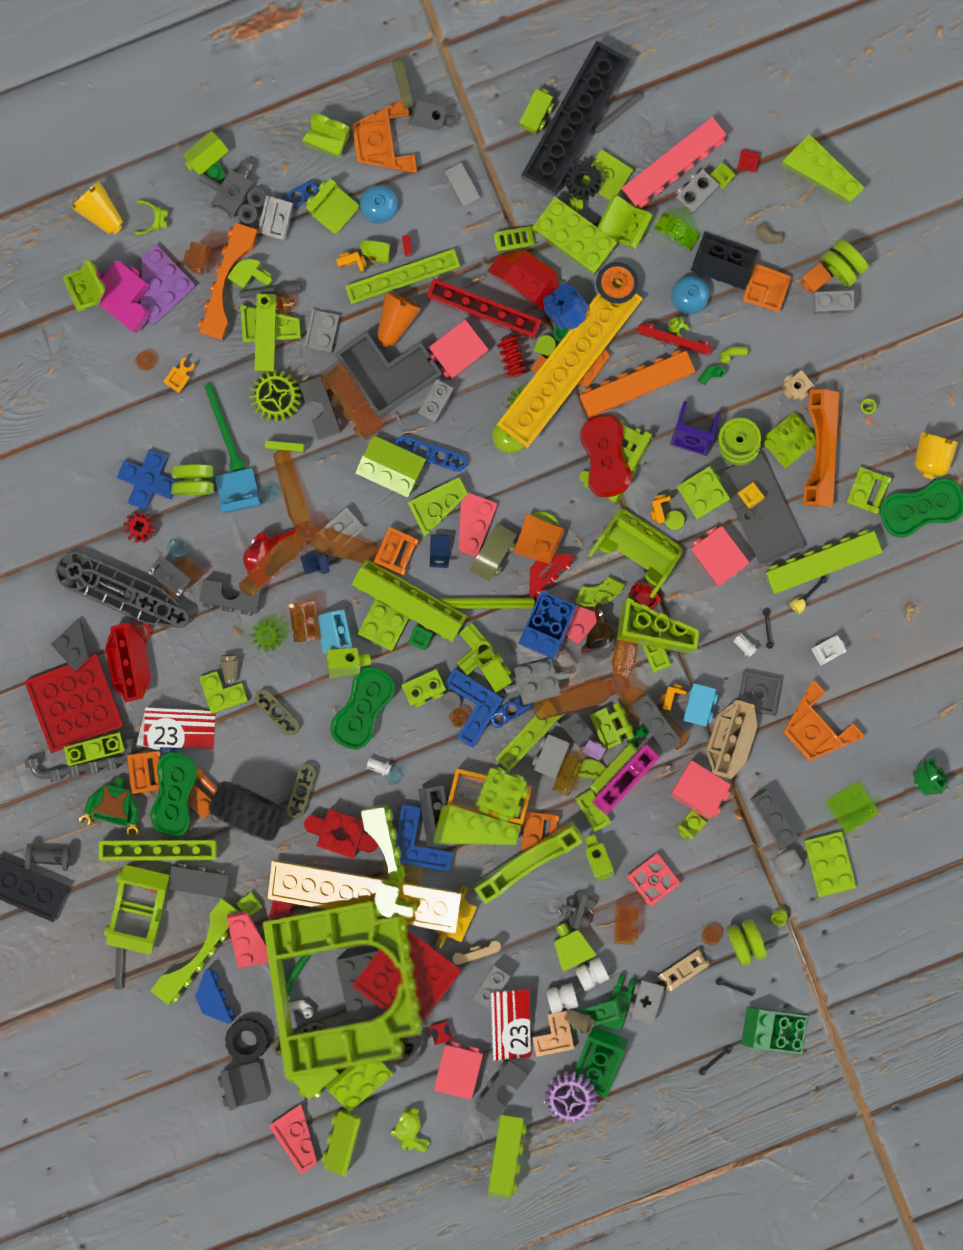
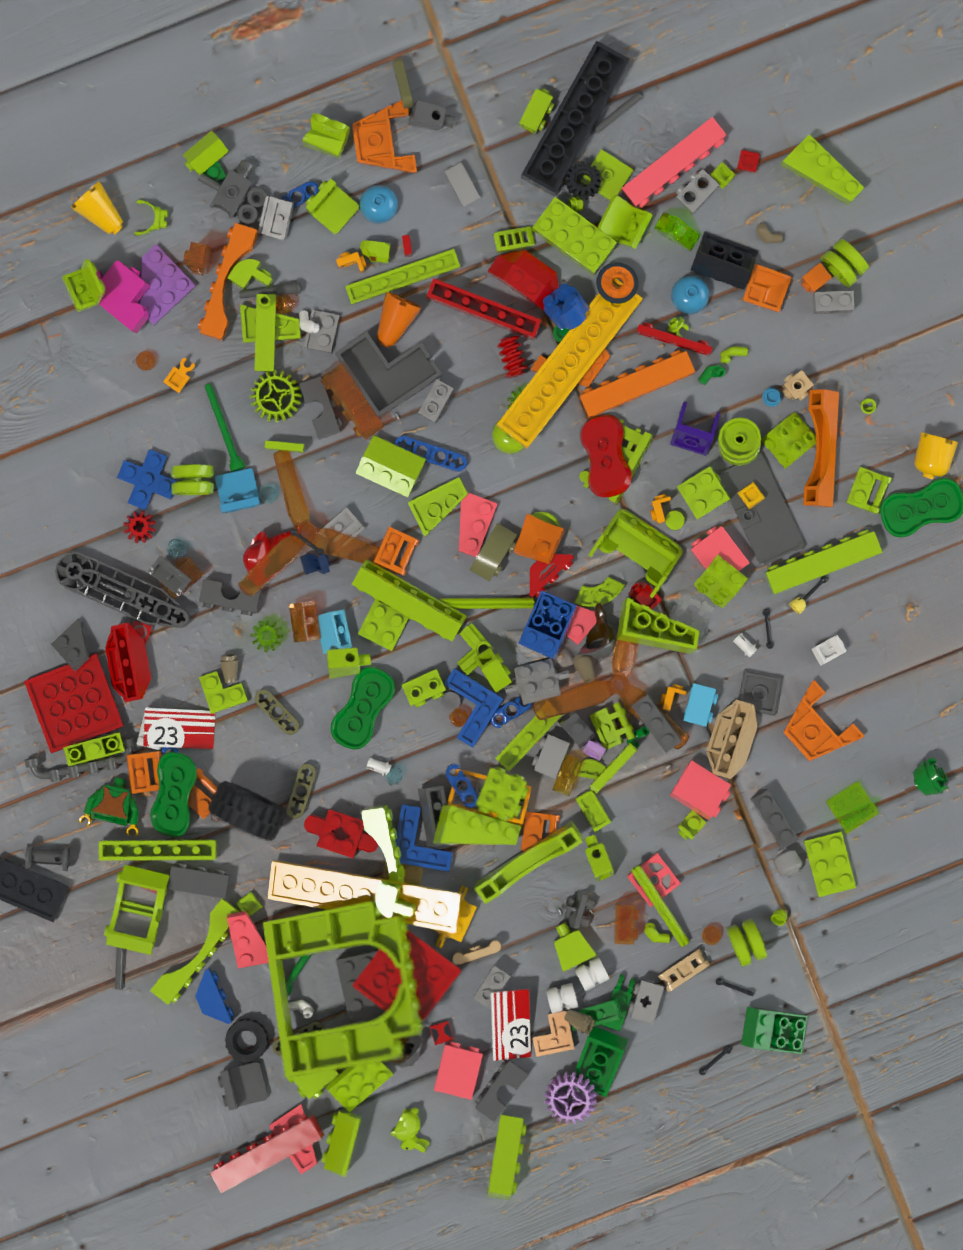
(263, 1155): none -> brick
(280, 909): red tile -> none
(306, 324): none -> white arm
(320, 551): none -> black hinge
(420, 638): green plate -> none
(439, 550): dark blue bracket -> none
(457, 350): coral brick -> none
(463, 794): none -> blue piece
(545, 345): lime tile -> none
(584, 667): none -> dark tan cone
(625, 779): dark pink brick -> none
(654, 935): none -> lime arm
(656, 657): lime tile -> none
(660, 906): none -> lime axle
(720, 582): none -> lime bracket
(771, 397): none -> dark azure plate

